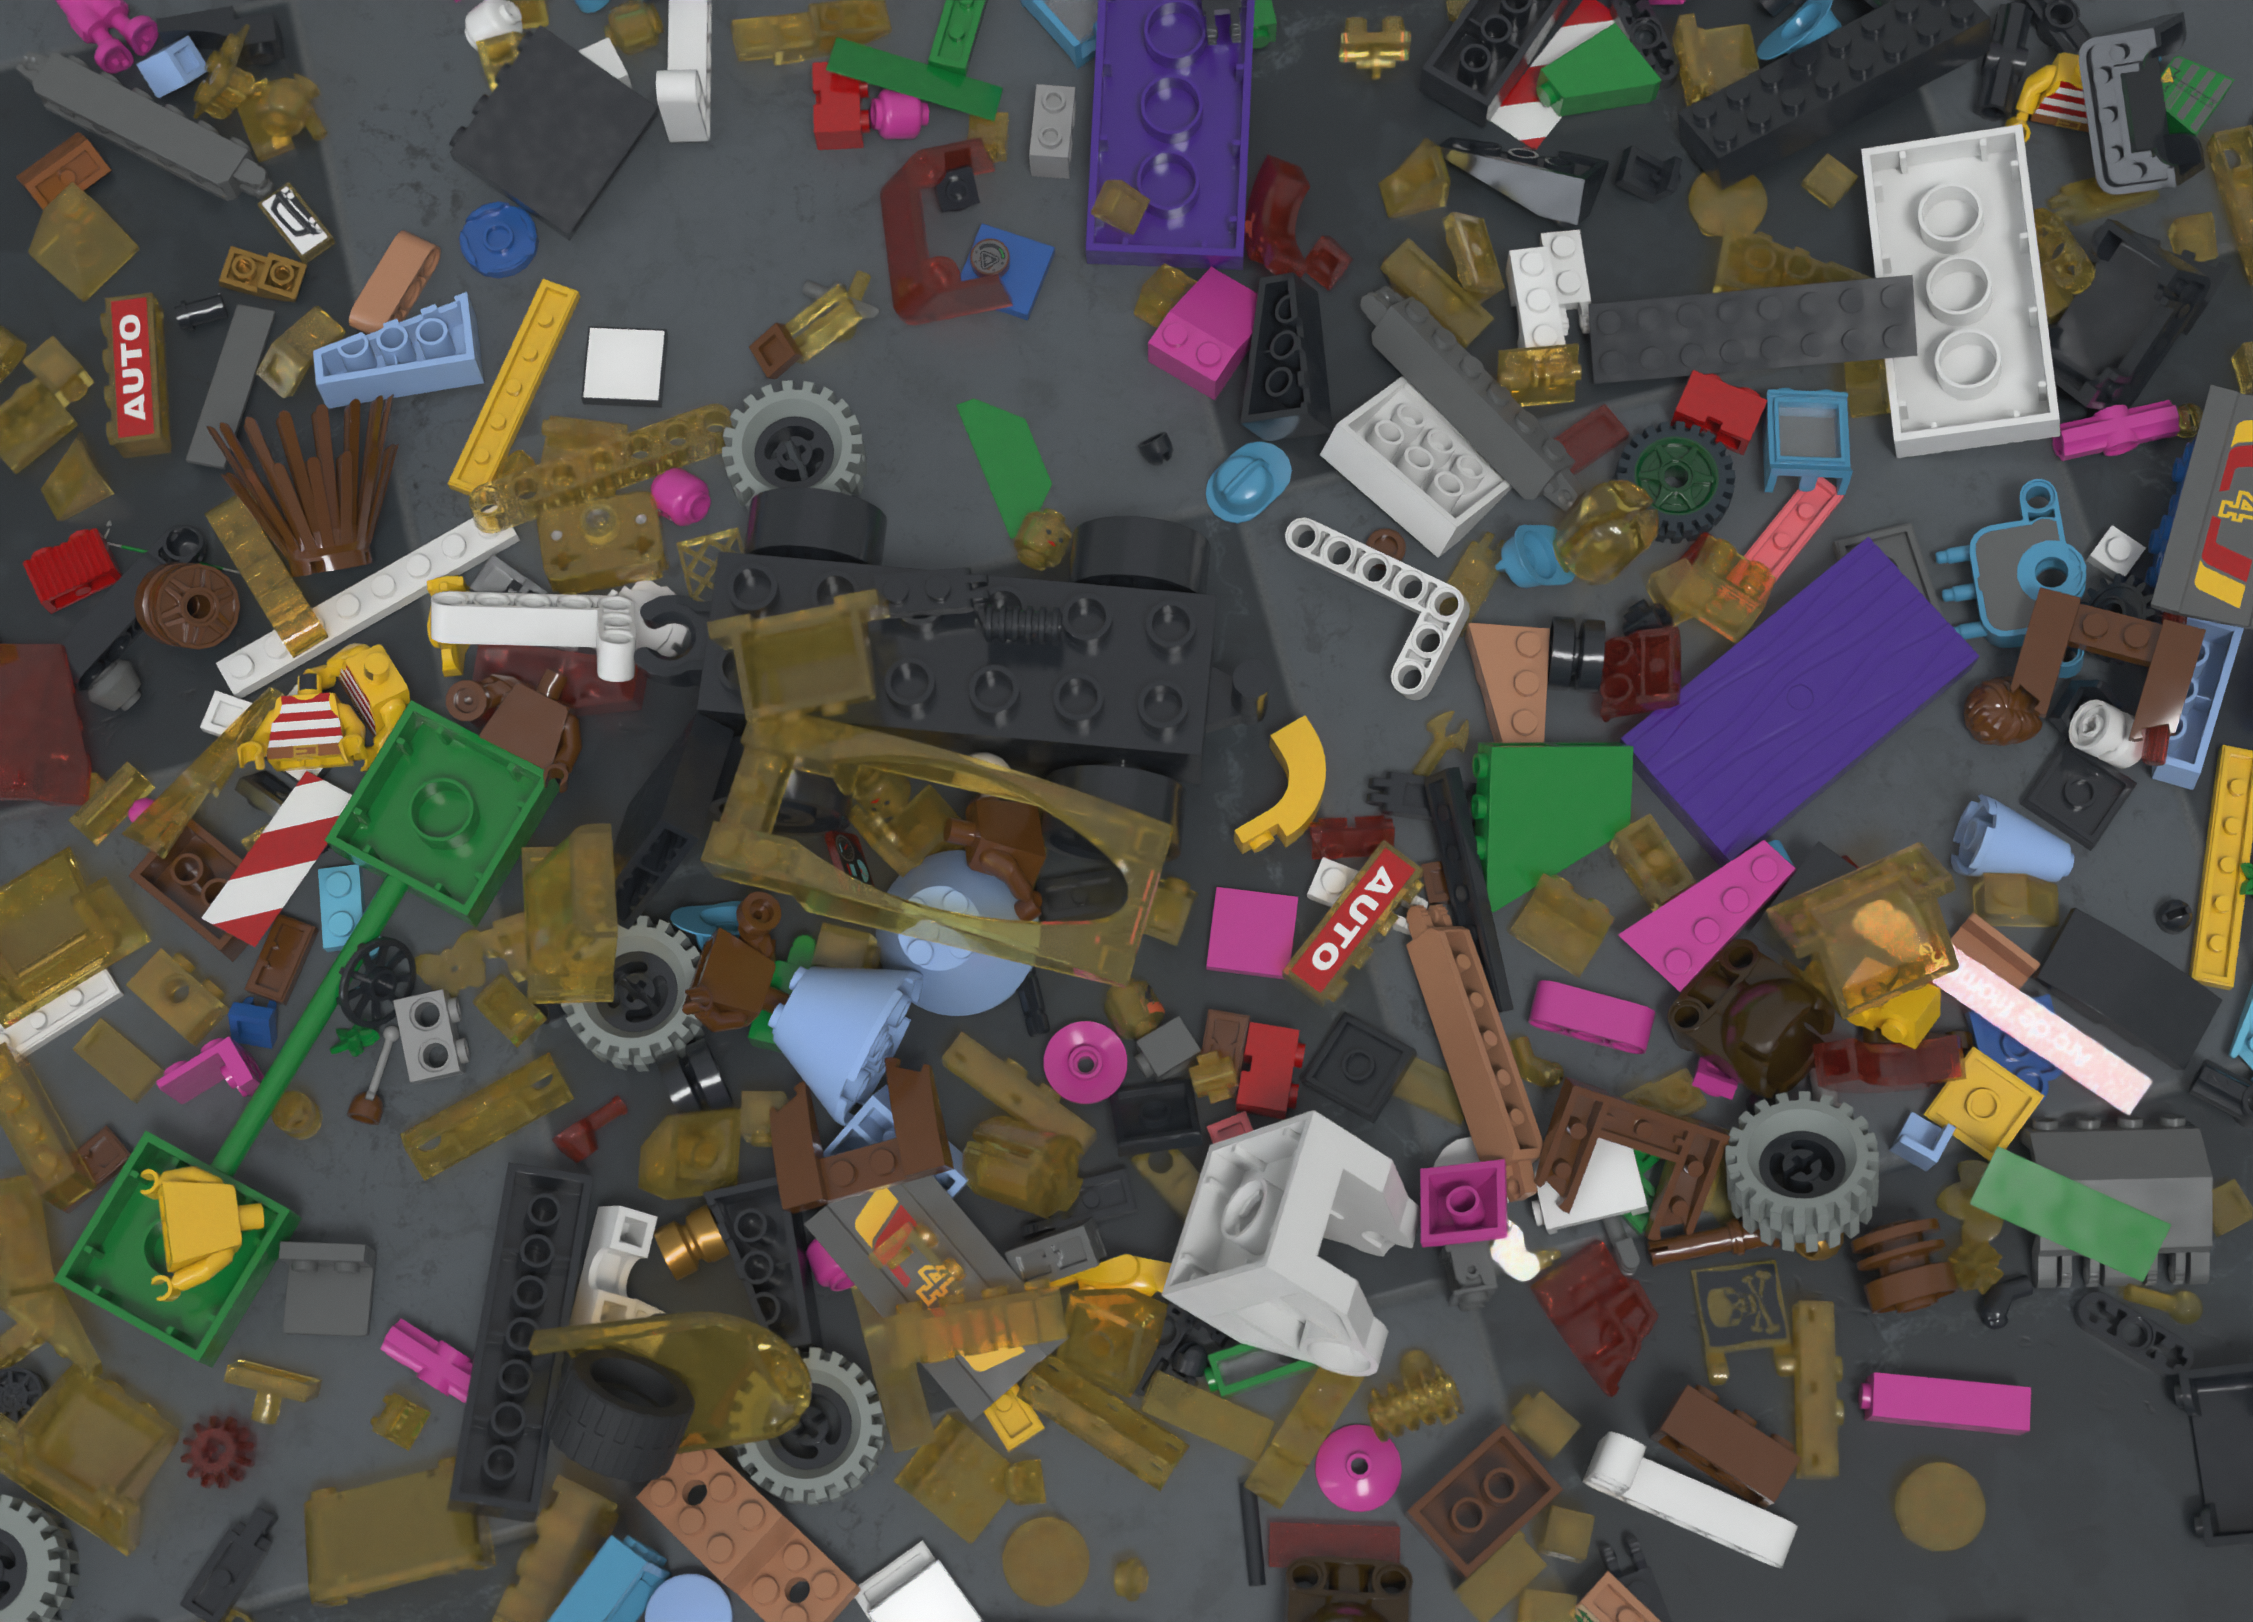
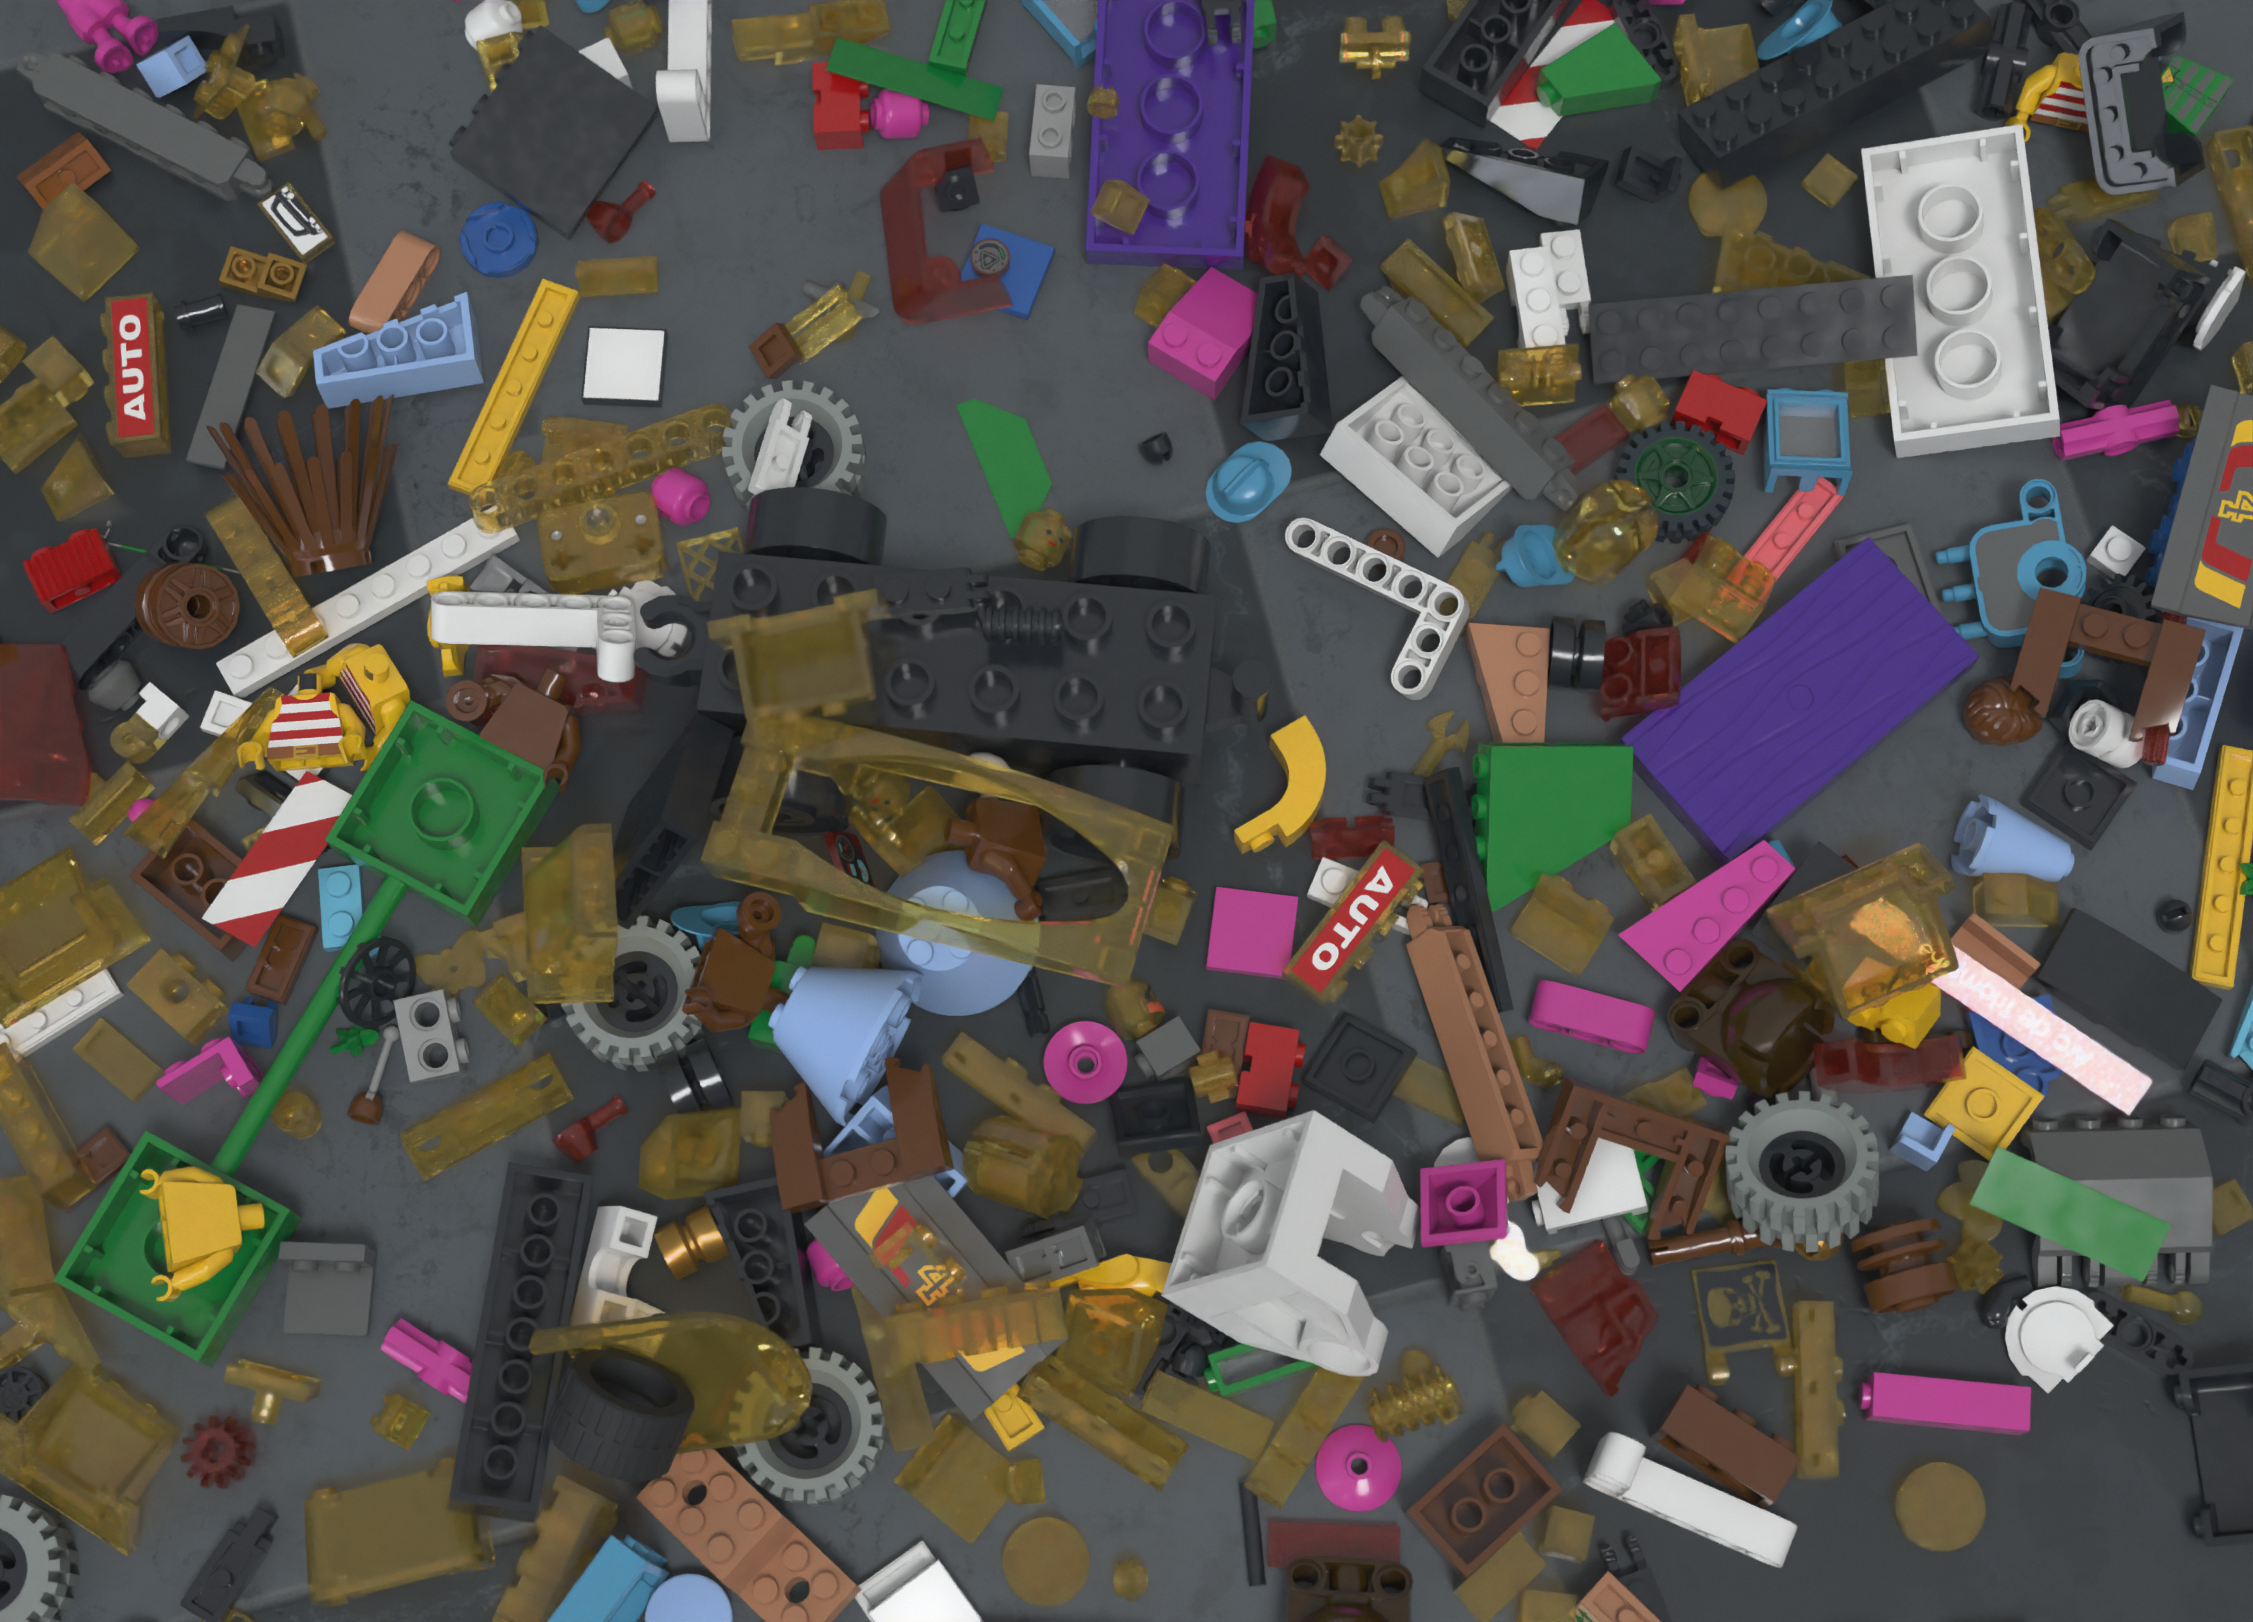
(148, 727): none -> leg
(613, 220): none -> clear red bar
(617, 276): none -> clear yellow hinge
(781, 450): none -> white hinge
(1103, 102): none -> clear yellow hinge
(1358, 130): none -> clear yellow gear
(1639, 403): none -> clear yellow head
(2054, 1335): none -> white piece
(2219, 306): none -> white piece

